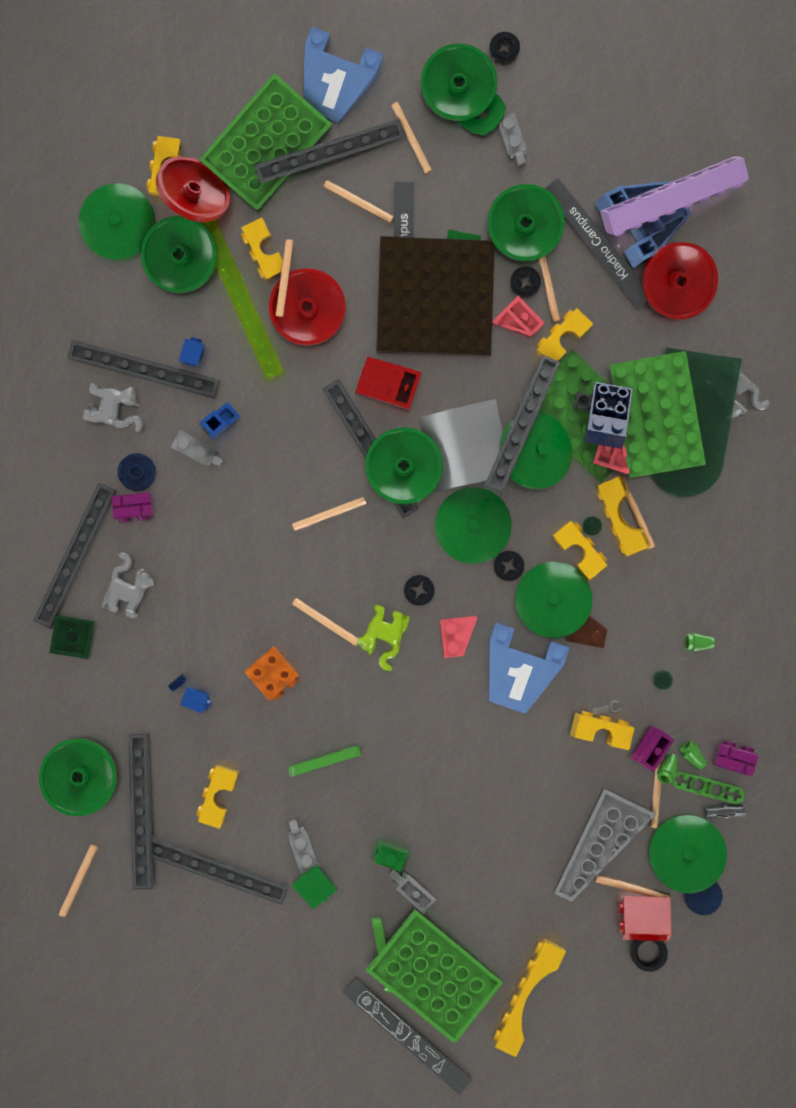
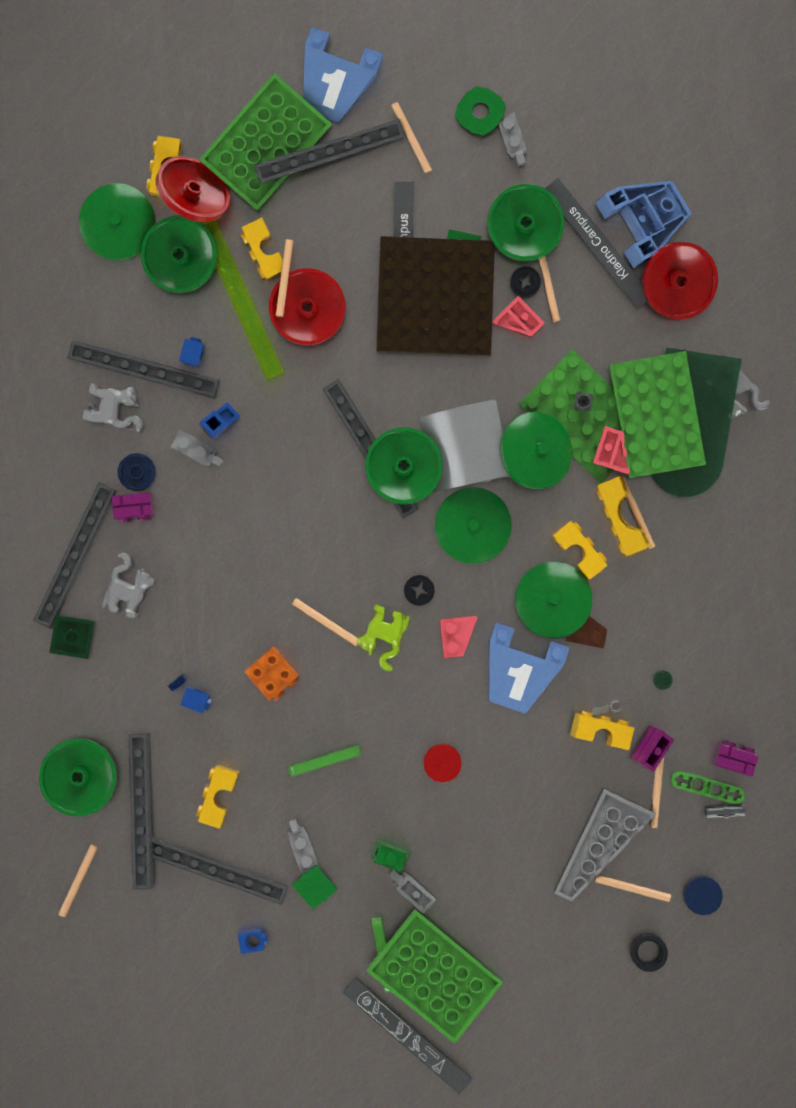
(246, 947): none -> blue brick
(329, 513): light nougat bar -> none
(358, 201): light nougat bar -> none
(388, 383): red slope -> none
(442, 763): none -> red tile
(458, 82): green dish -> none
(505, 38): black gear -> none
(518, 564): black gear -> none
(521, 425): dark grey tile -> none
(547, 960): yellow arch -> none
(575, 324): yellow arch -> none
(592, 525): clear green plate -> none
(608, 415): dark blue slope -> none
(645, 918): brick -> none
(667, 770): bright green cone -> none
(674, 195): lavender brick -> none
(687, 854): green dish -> none
(692, 753): bright green cone -> none
(698, 642): bright green cone -> none

